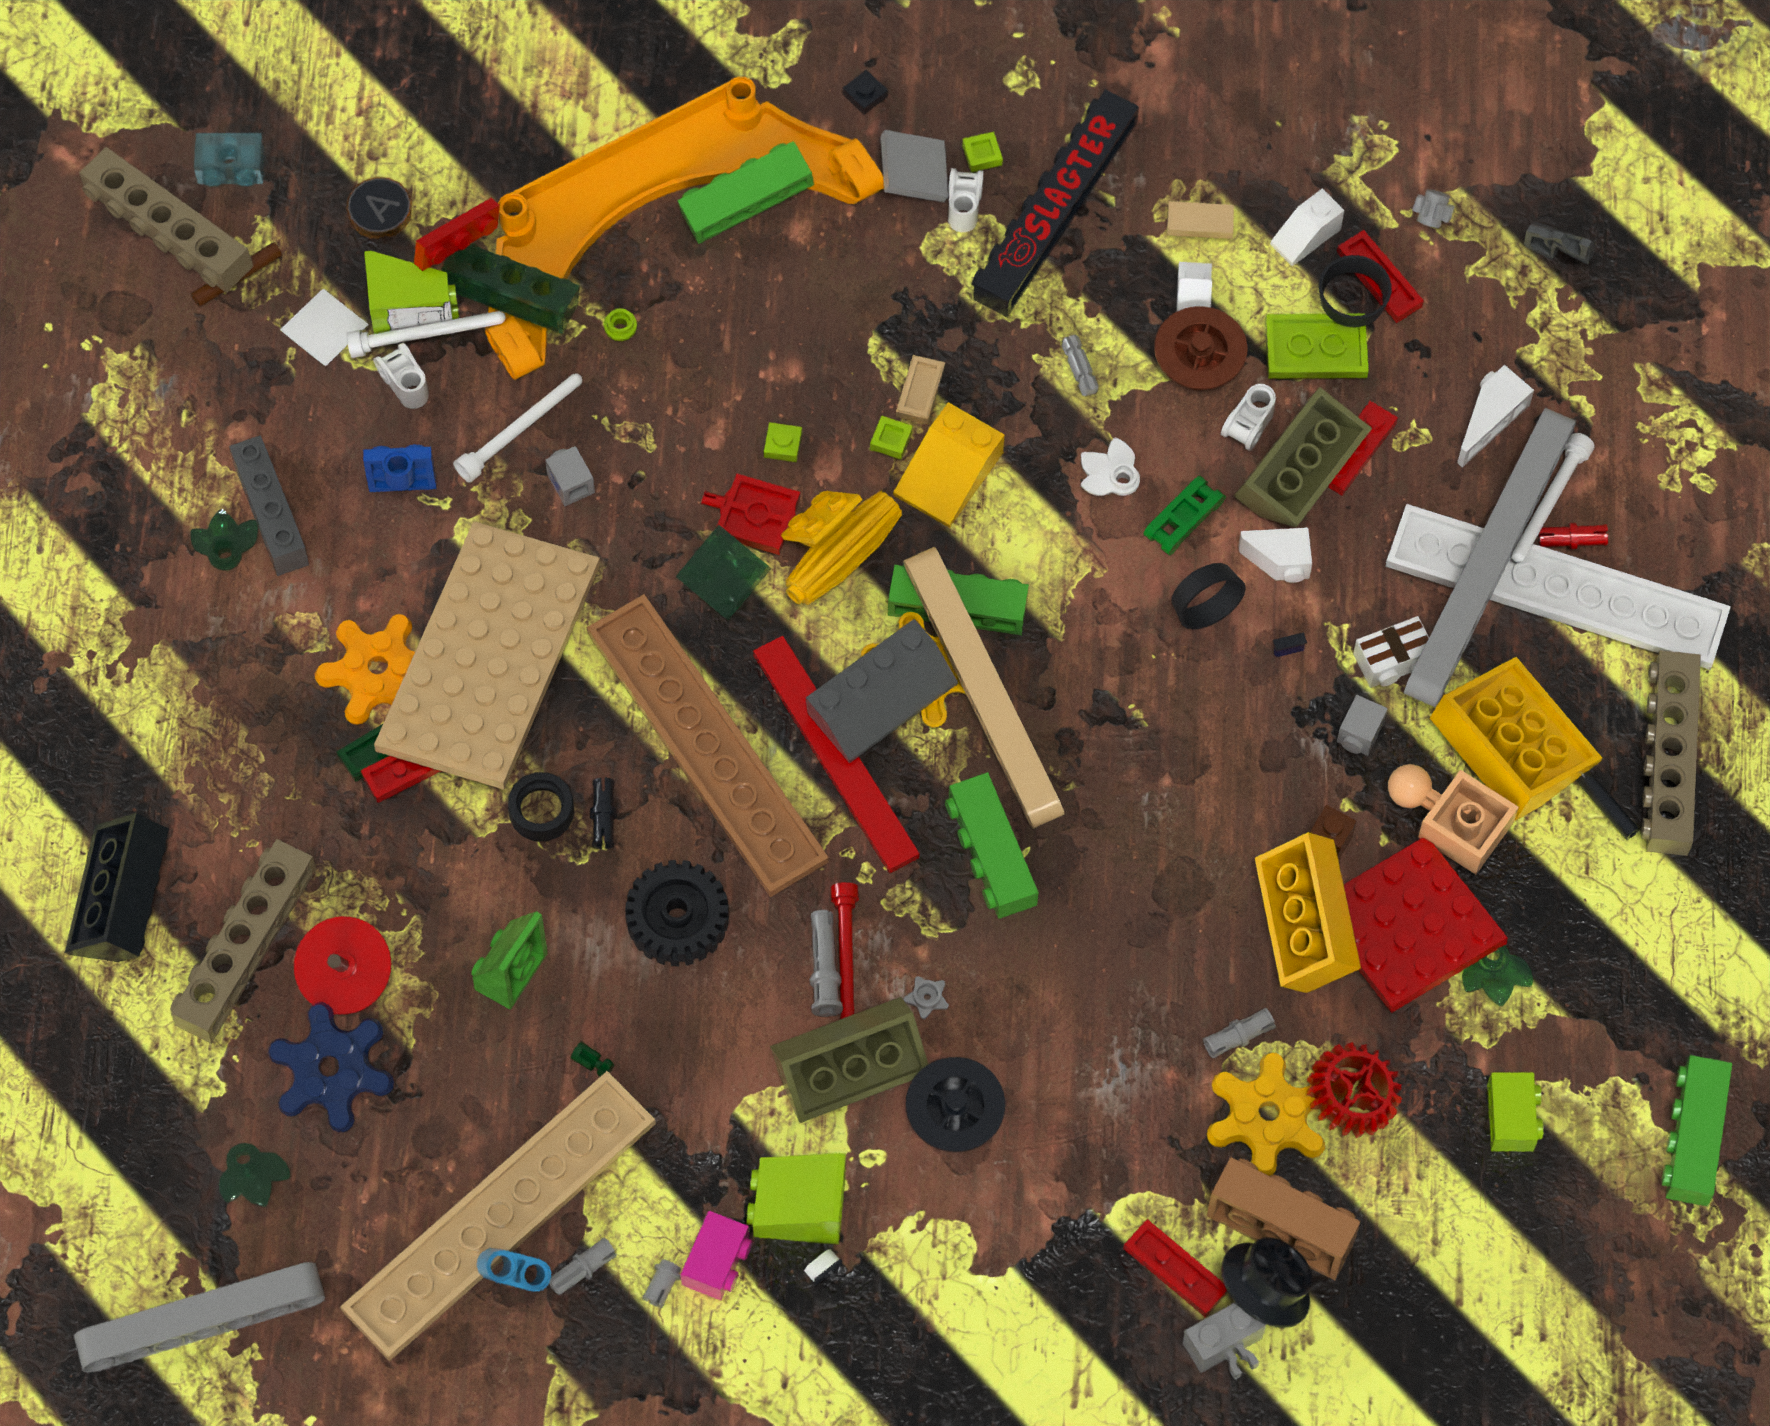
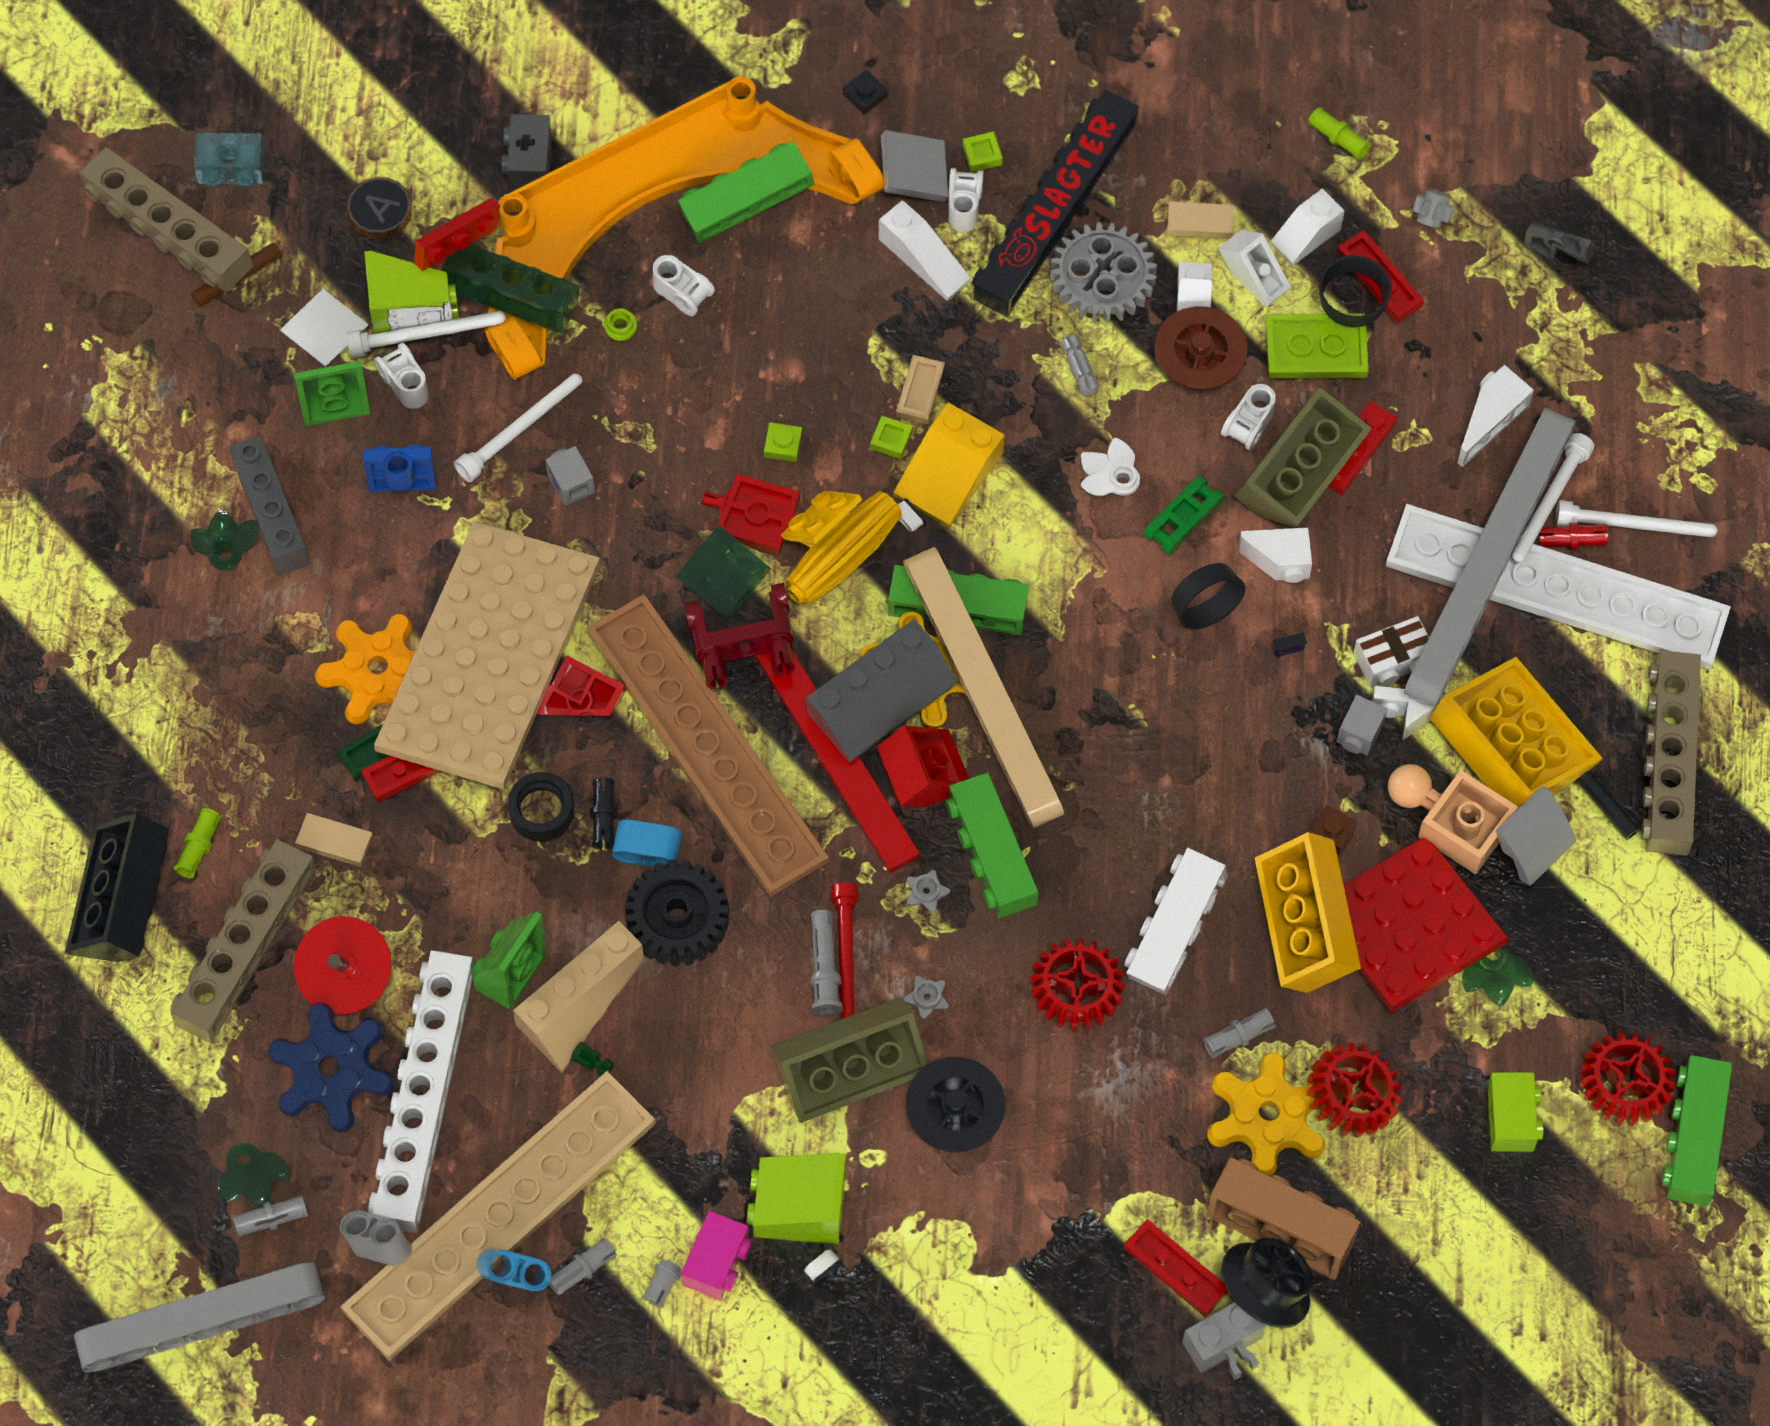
(197, 843): none -> lime pin
(270, 1216): none -> light grey pin
(332, 393): none -> bright green slope
(334, 840): none -> tan tile
(375, 1237): none -> light grey beam
(440, 971): none -> white brick
(528, 148): none -> dark grey brick
(579, 994): none -> tan wedge
(581, 692): none -> red slope
(645, 843): none -> dark azure beam
(685, 288): none -> white piece
(765, 636): none -> dark red connector
(910, 516): none -> white piece
(921, 764): none -> red slope
(922, 250): none -> white slope
(930, 882): none -> light grey plate
(1080, 256): none -> light grey gear
(1091, 985): none -> red gear
(1175, 921): none -> white wedge
(1254, 265): none -> white slope
(1339, 133): none -> lime pin
(1415, 712): none -> white slope
(1536, 835): none -> light grey slope
(1570, 513): none -> white piece
(1655, 1093): none -> red gear

